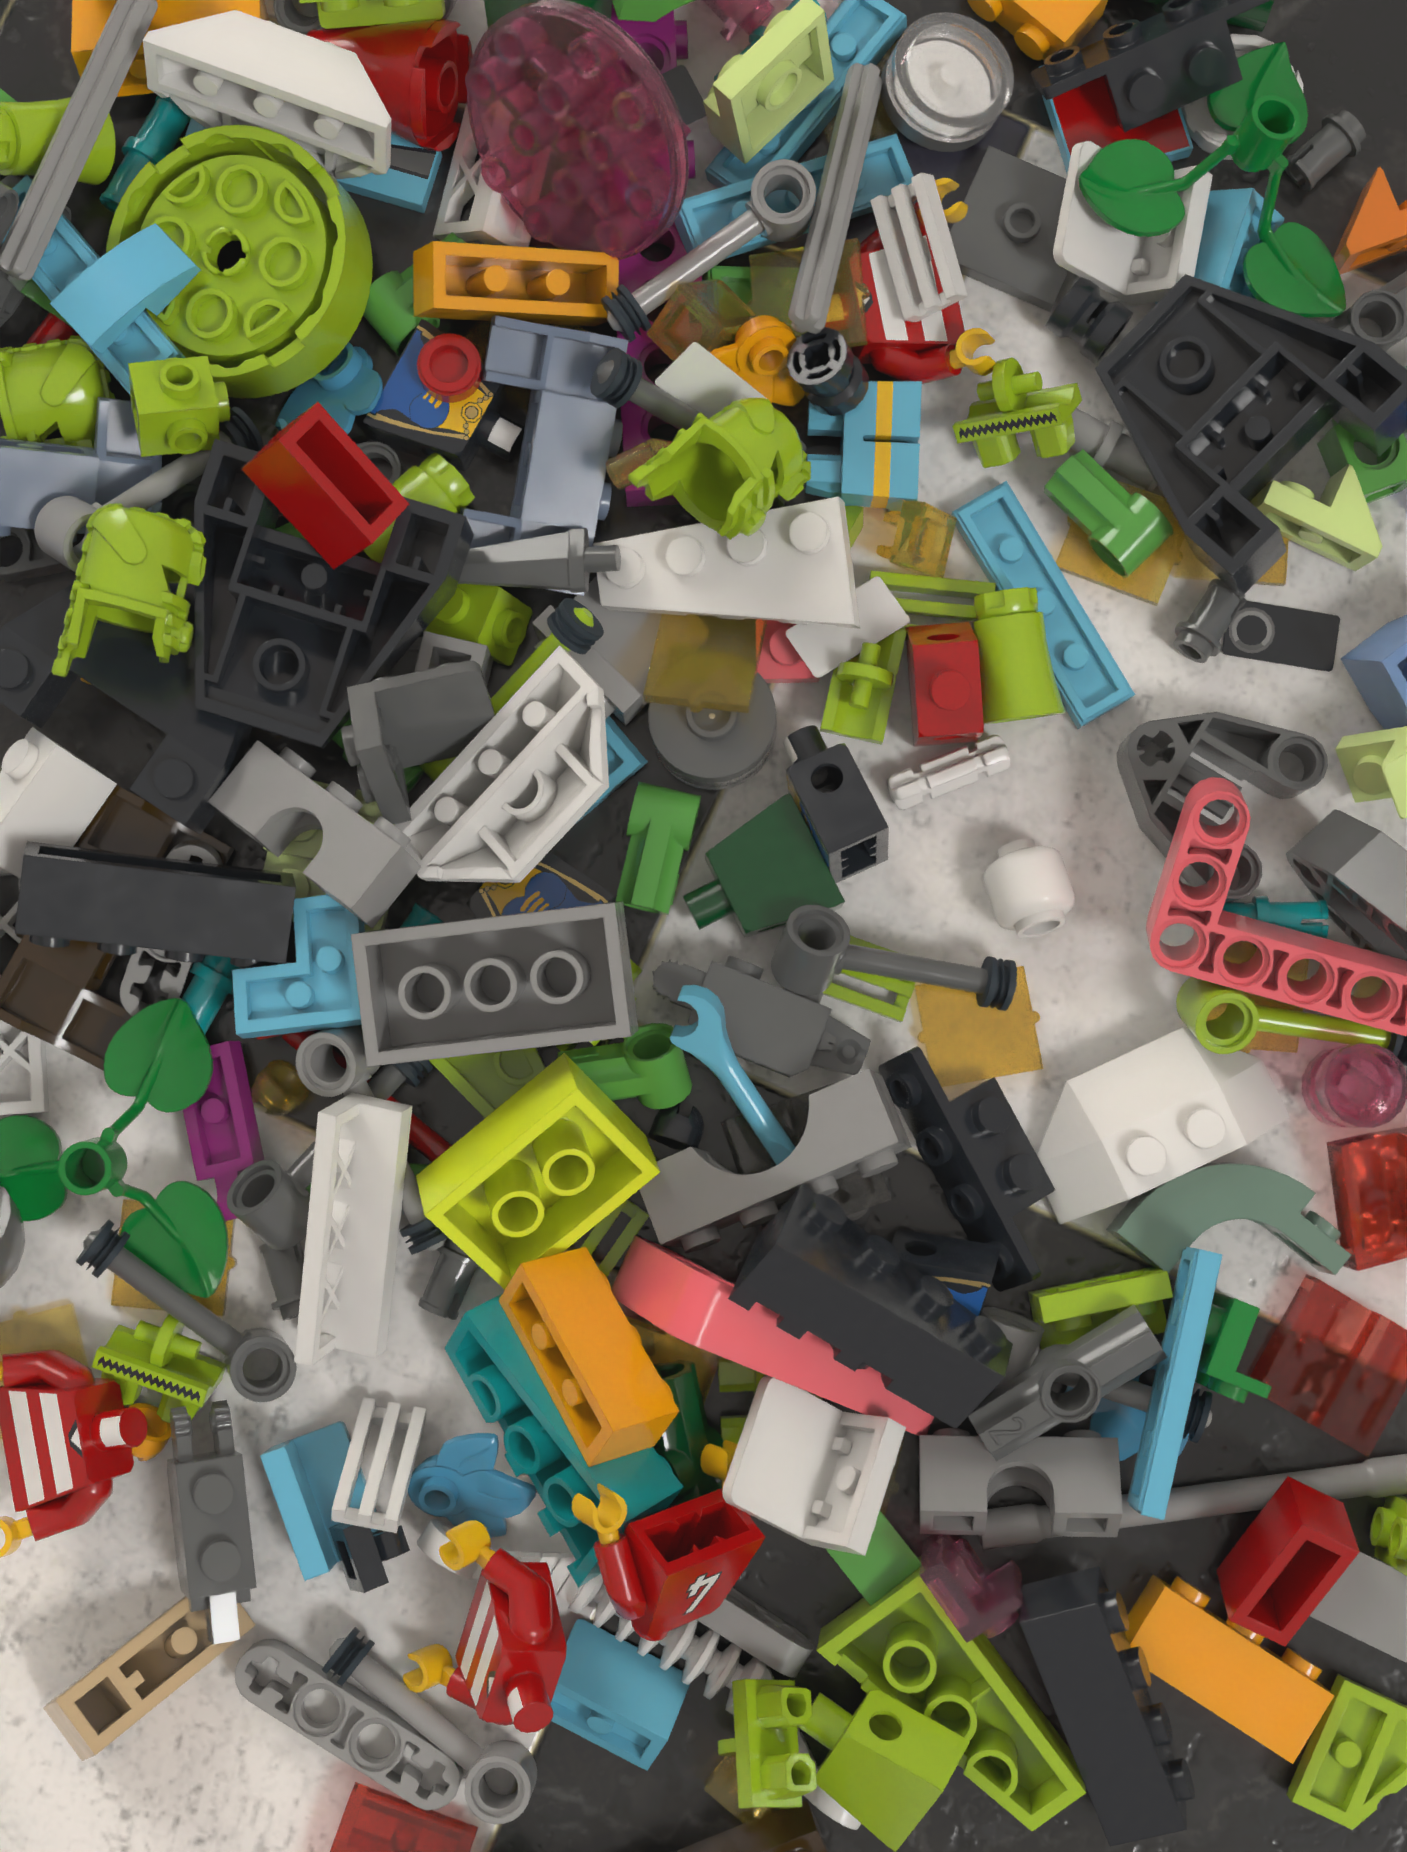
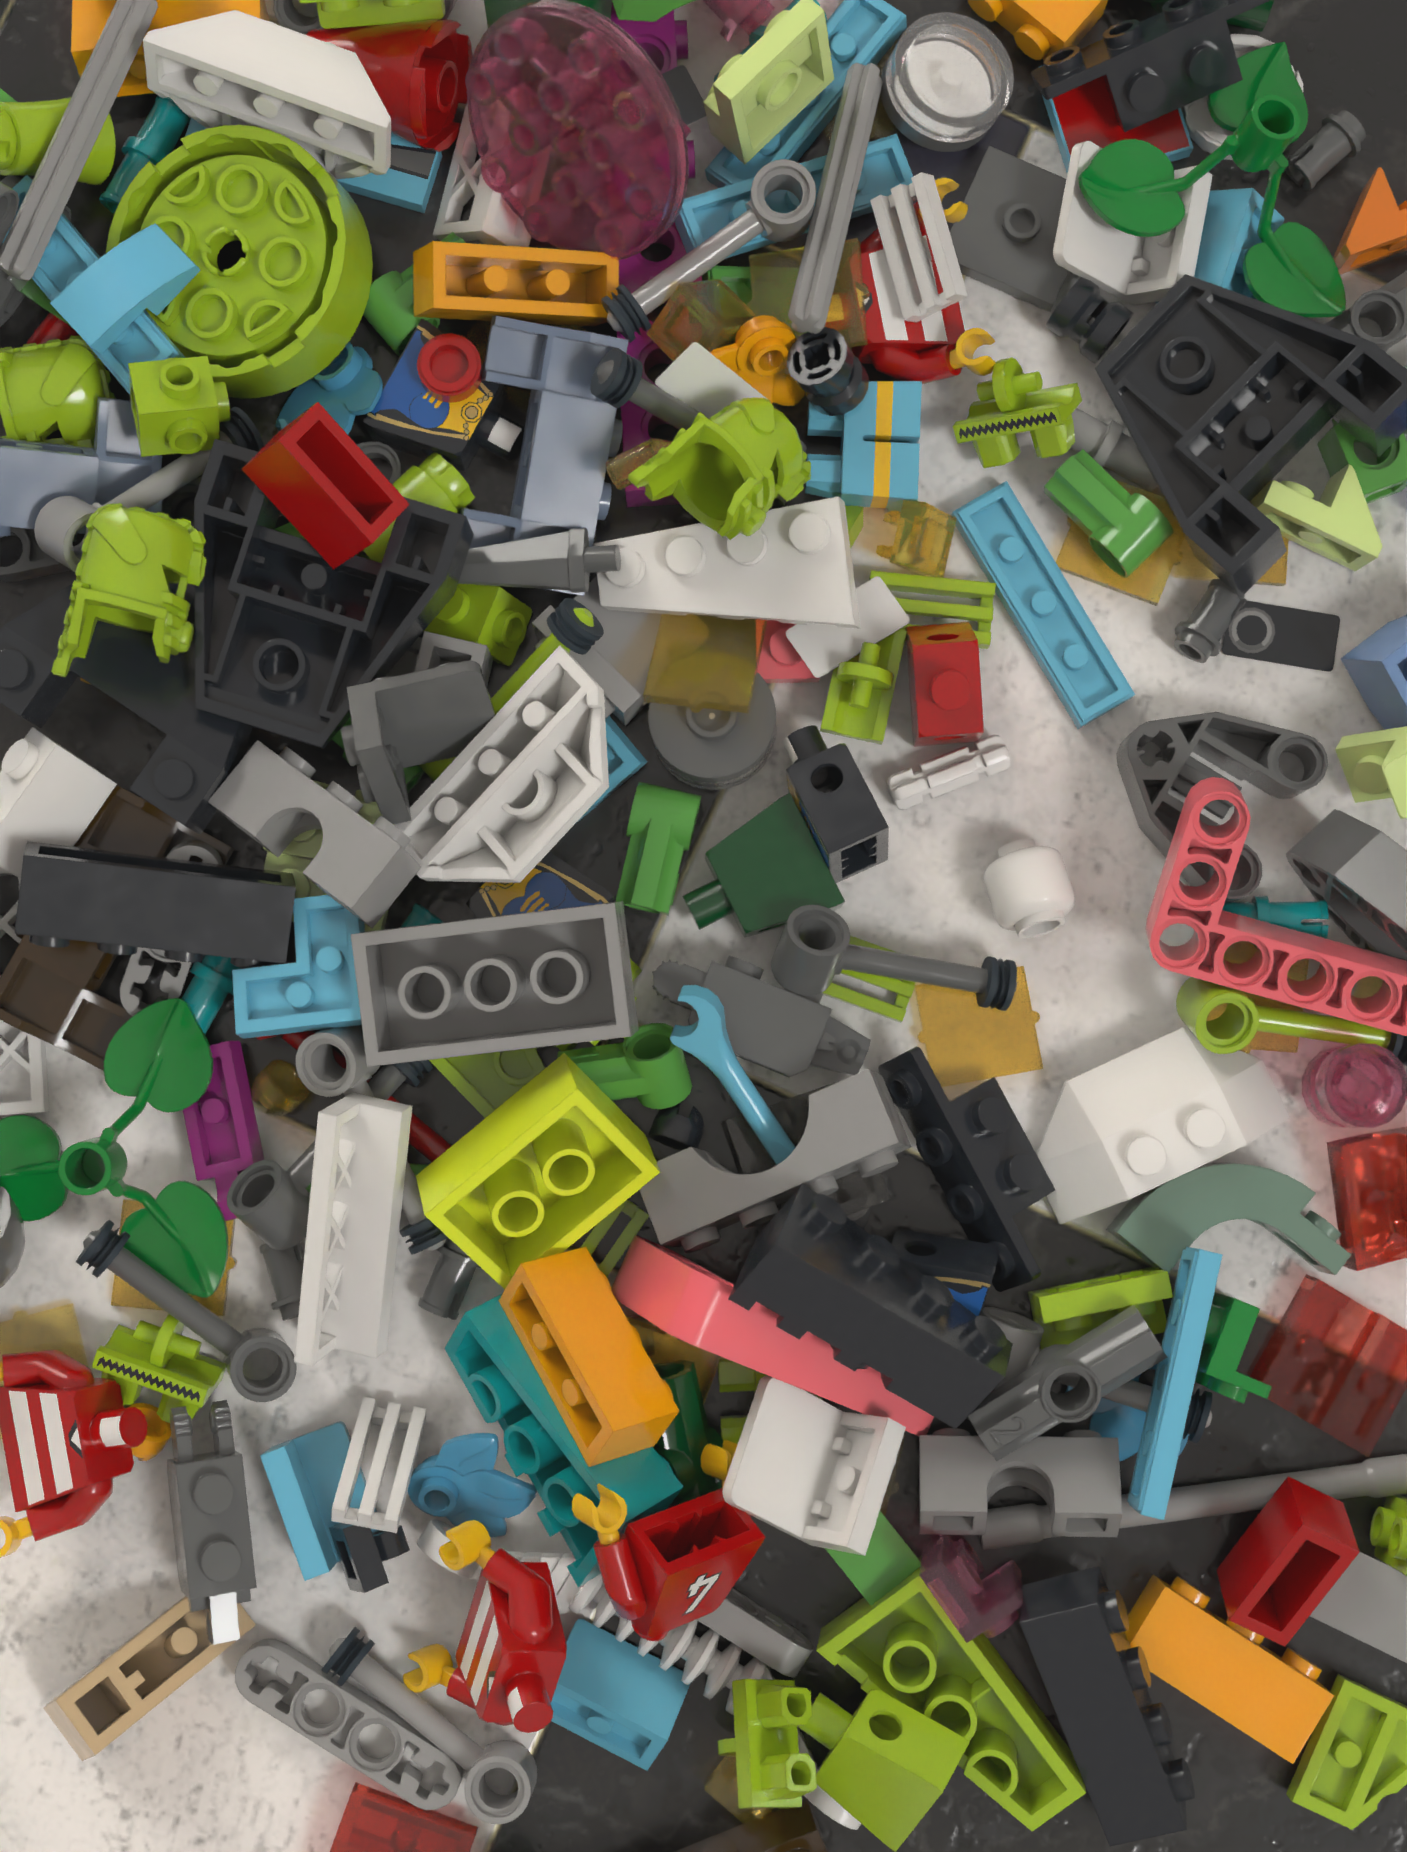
(1014, 657): lime plant -> none

